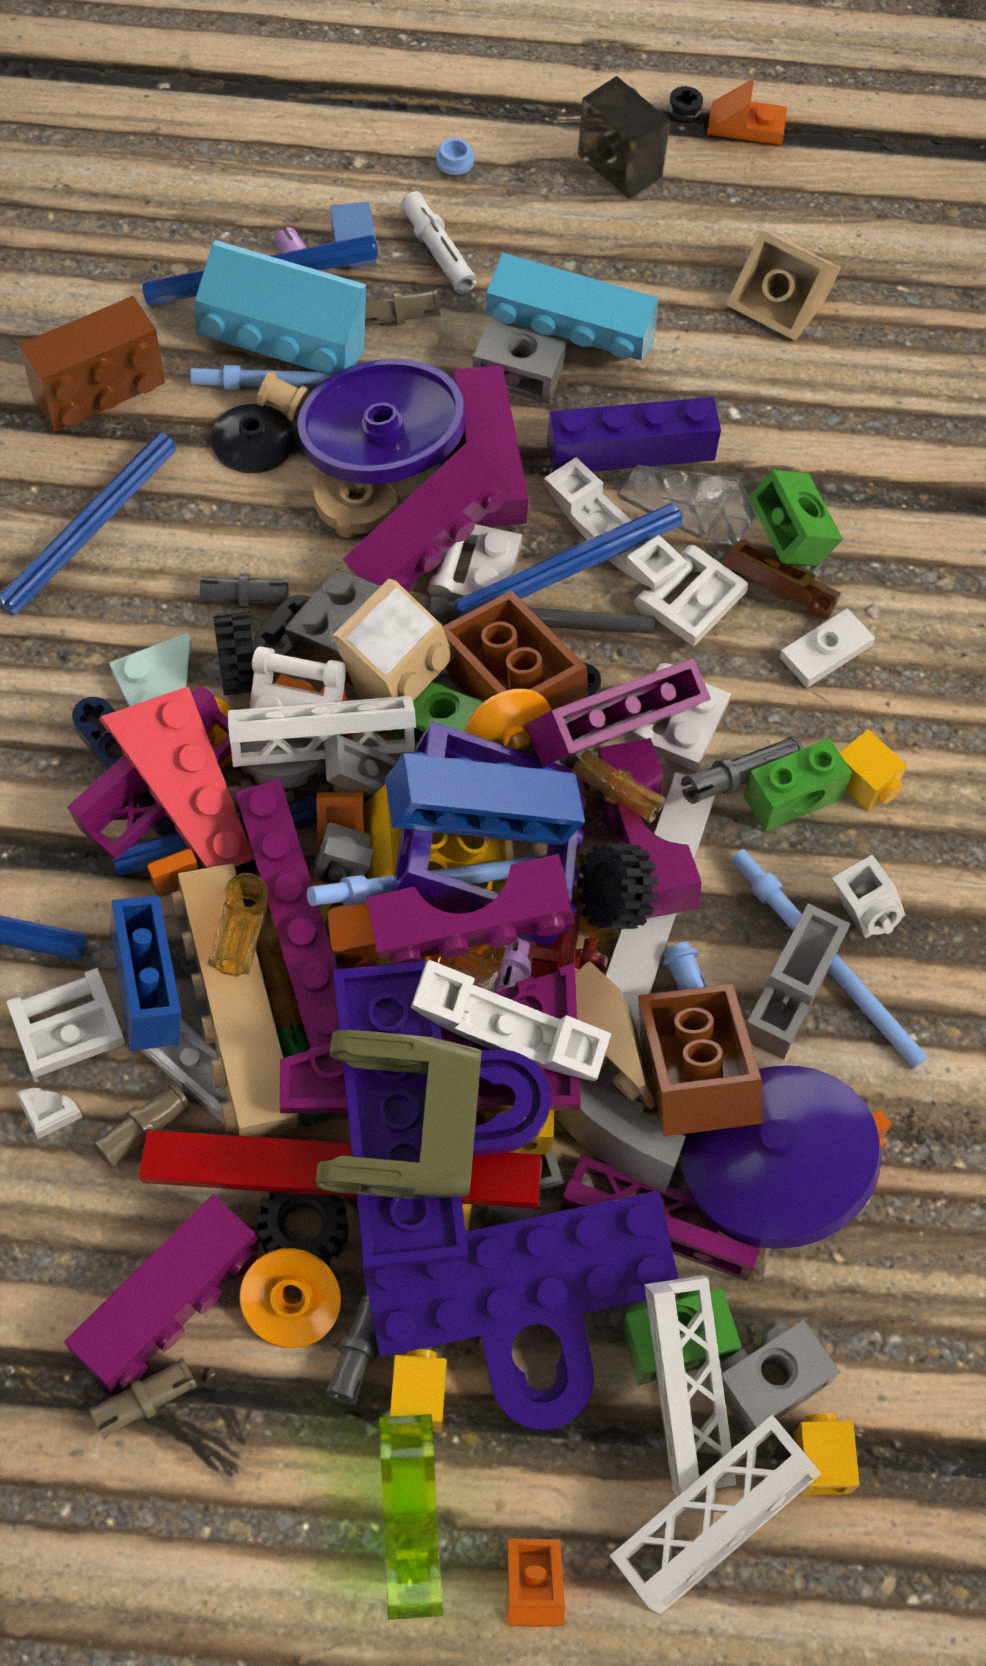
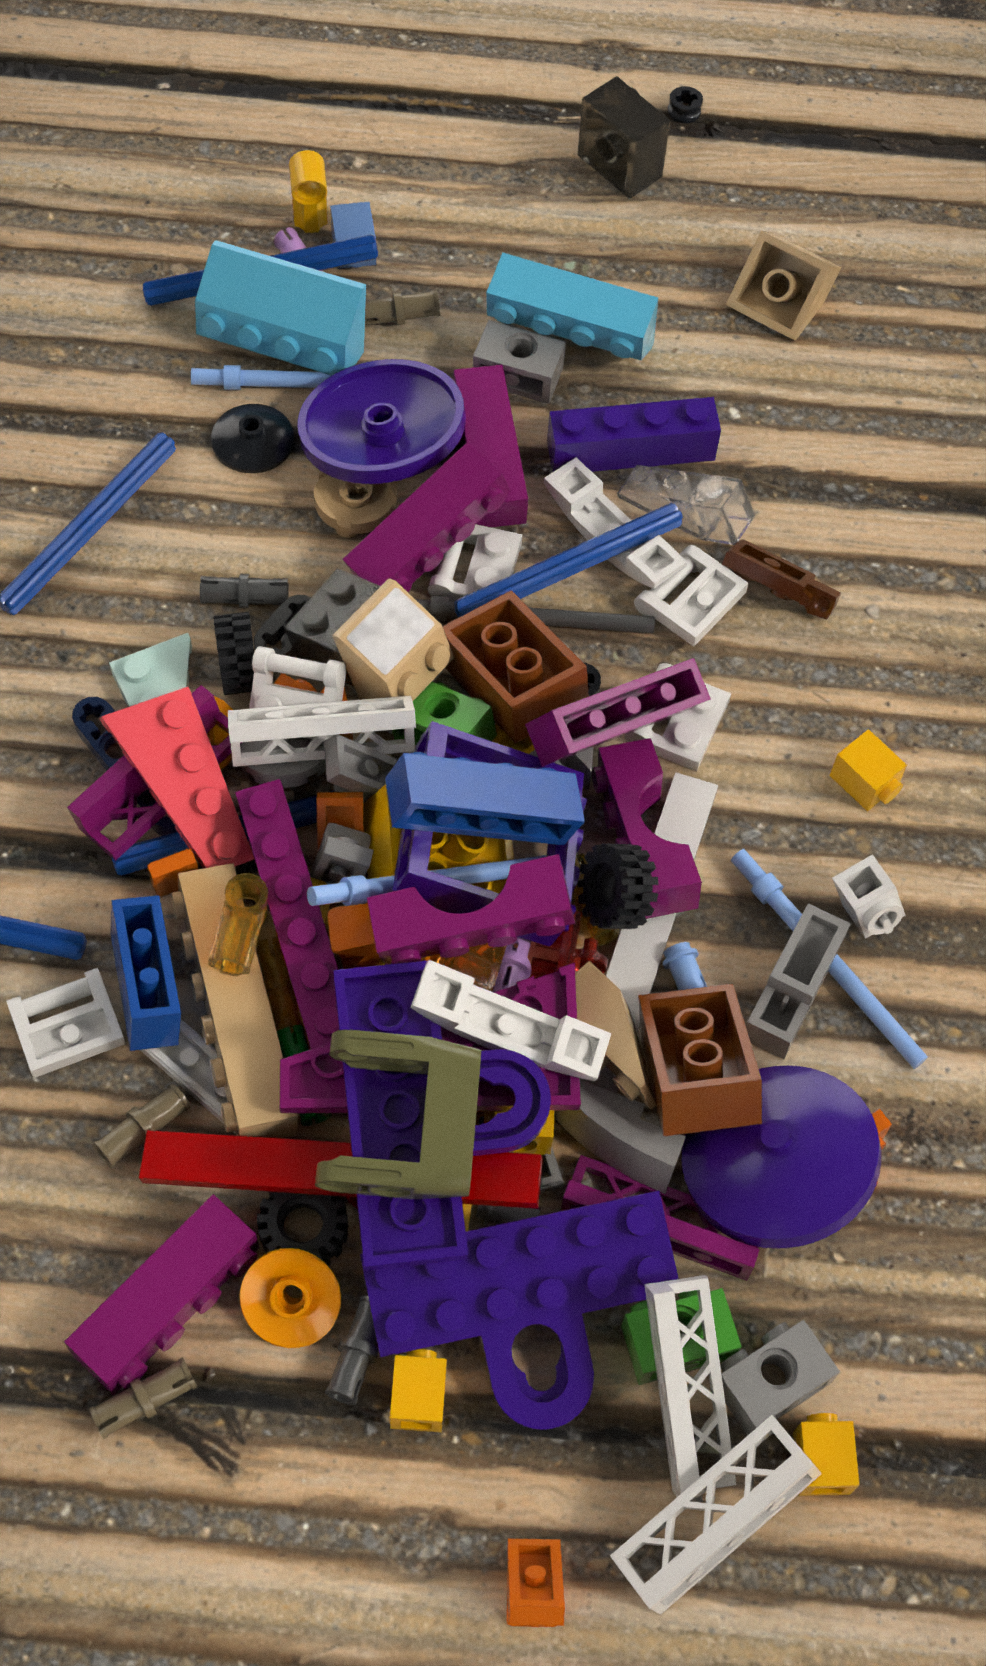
(47, 1110): white tile -> none
(93, 363): dark orange brick -> none
(281, 395): tan bush -> none
(308, 190): none -> yellow piece
(410, 1517): clear neon green arch -> none
(430, 230): white pin -> none
(455, 156): light blue plate -> none
(504, 718): light orange dish -> none
(618, 786): clear yellow pin -> none
(728, 774): dark grey pin -> none
(742, 119): orange slope -> none
(795, 518): bright green brick -> none
(797, 784): bright green brick -> none
(827, 648): white plate -> none

